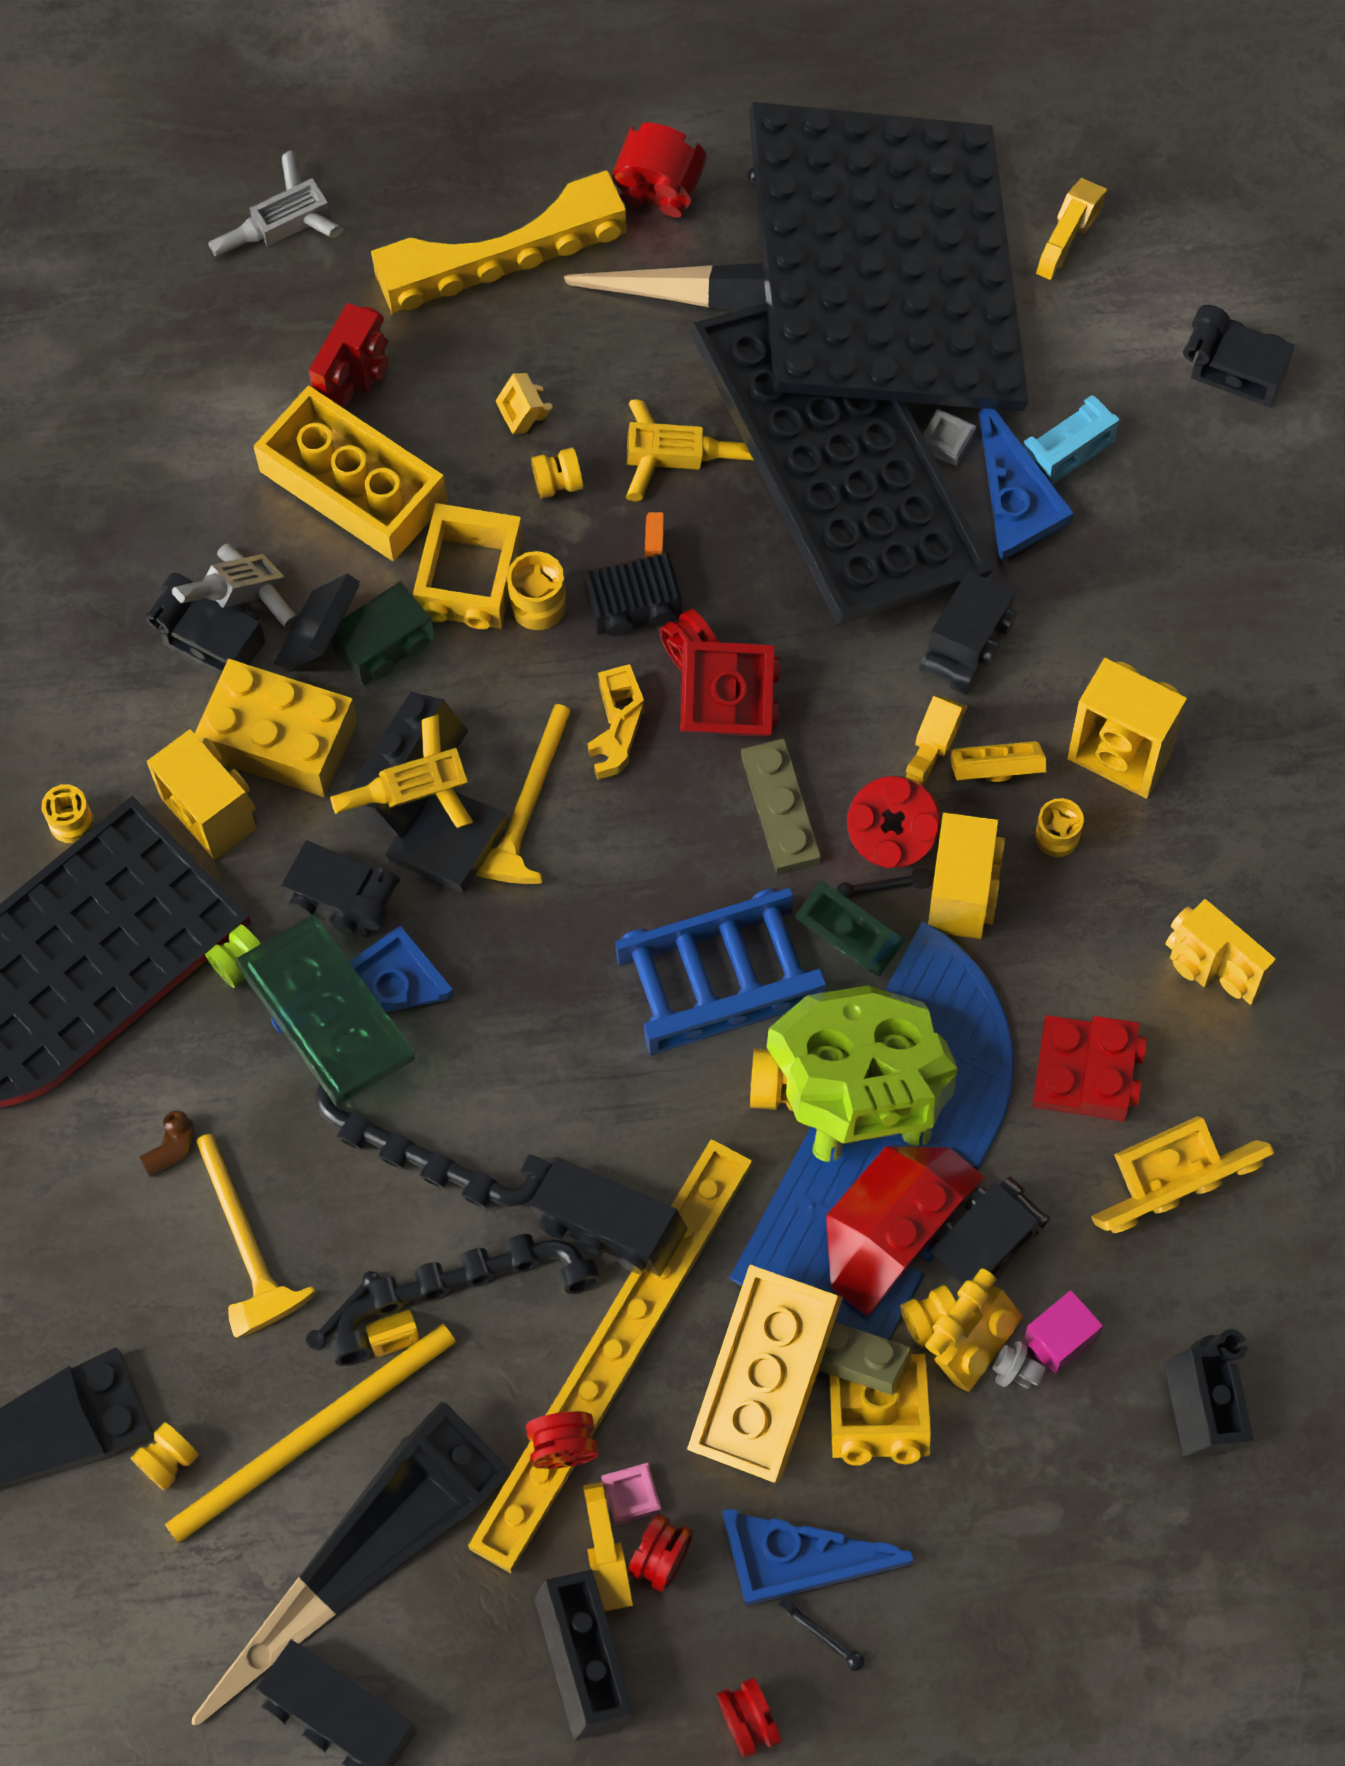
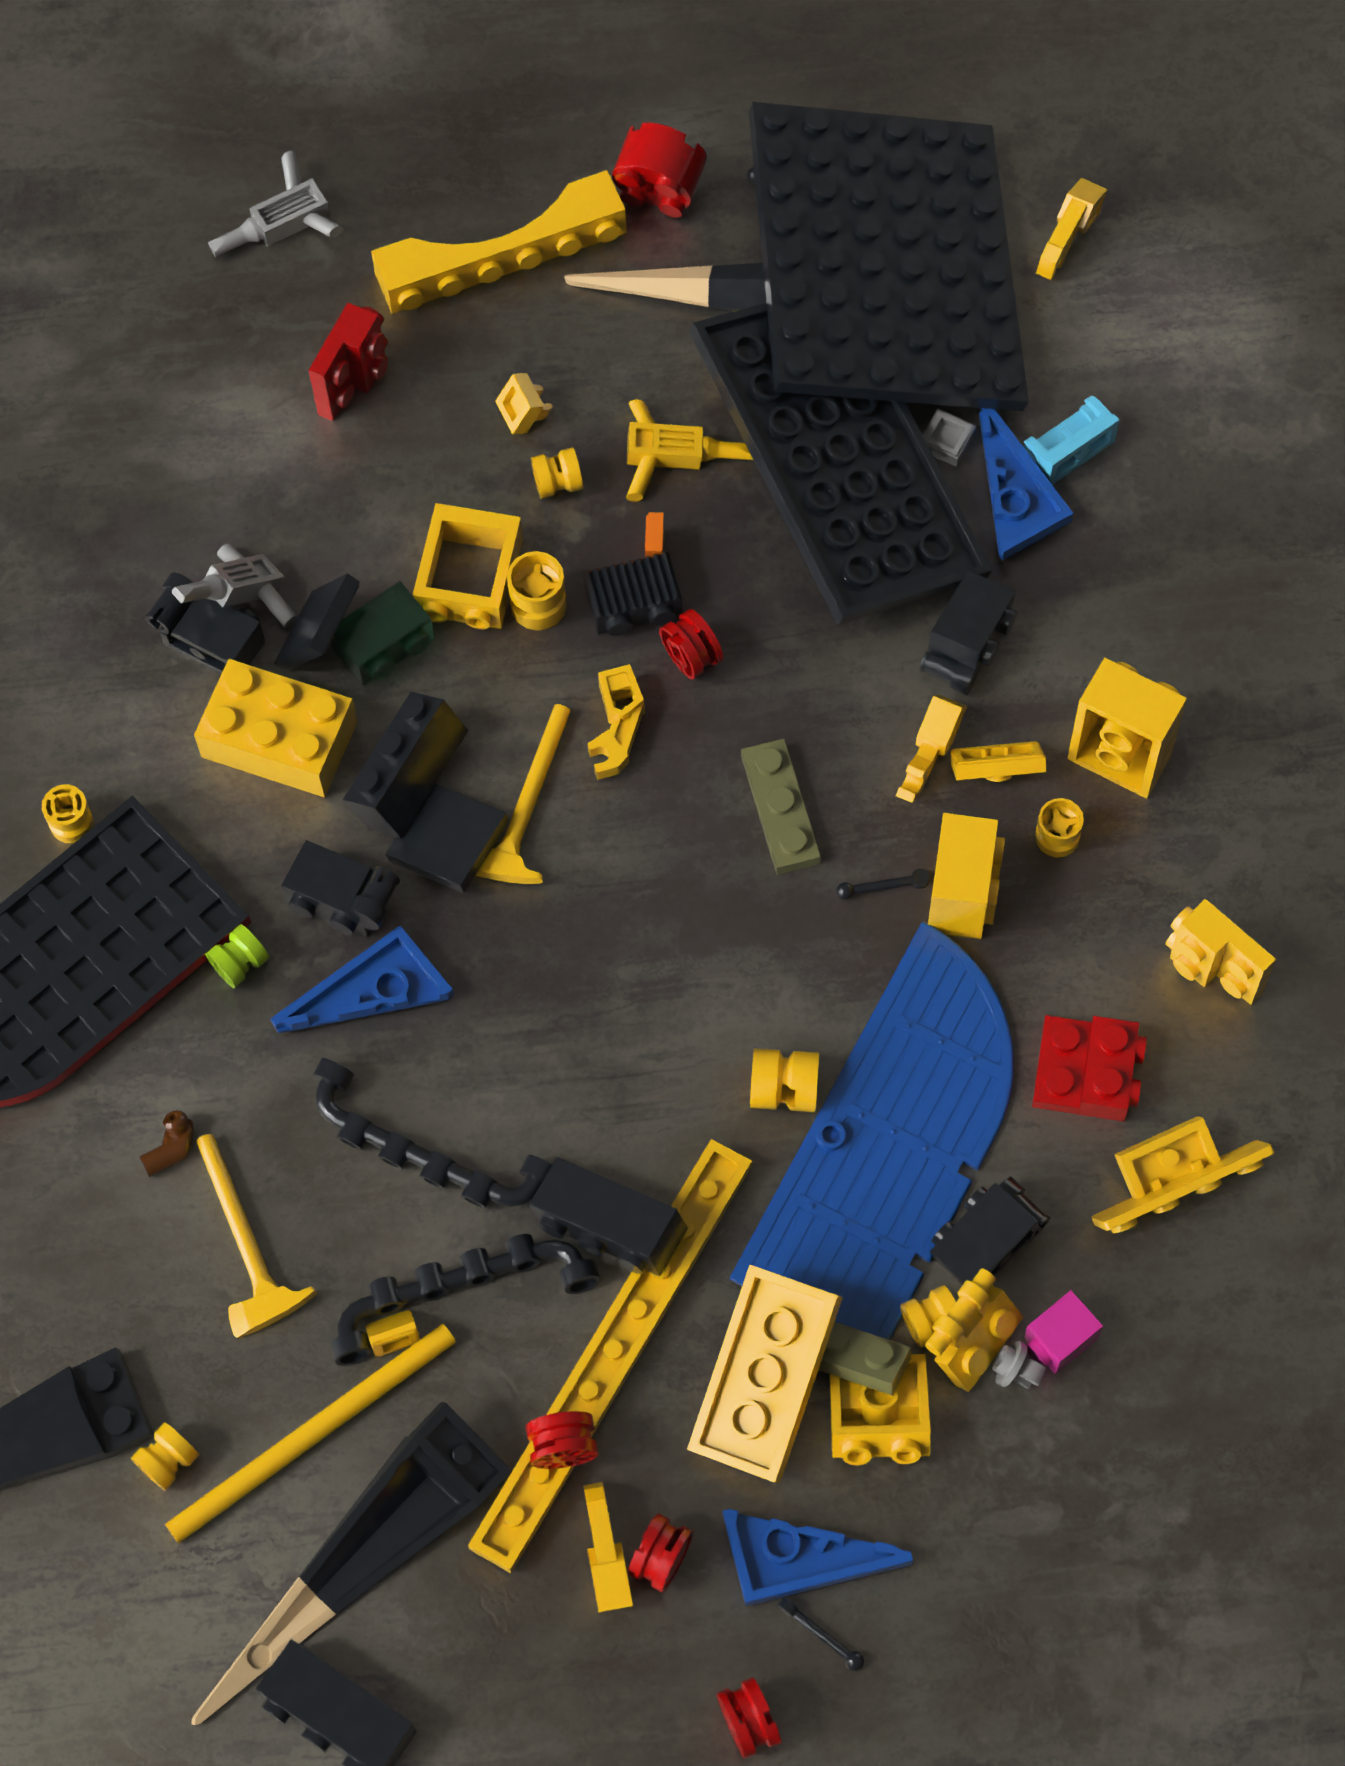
(203, 793): yellow brick -> none
(317, 1338): black hinge -> none
(325, 1009): clear green tile -> none
(350, 473): yellow brick -> none
(404, 783): yellow piece -> none
(583, 1655): black brick -> none
(631, 1494): bright pink tile -> none
(710, 1013): blue fence -> none
(729, 688): red plate -> none
(850, 928): clear green brick -> none
(862, 1067): lime brick -> none
(868, 816): red brick -> none
(892, 1218): red wedge -> none
(1209, 1395): black hinge -> none
(1237, 356): black hinge -> none

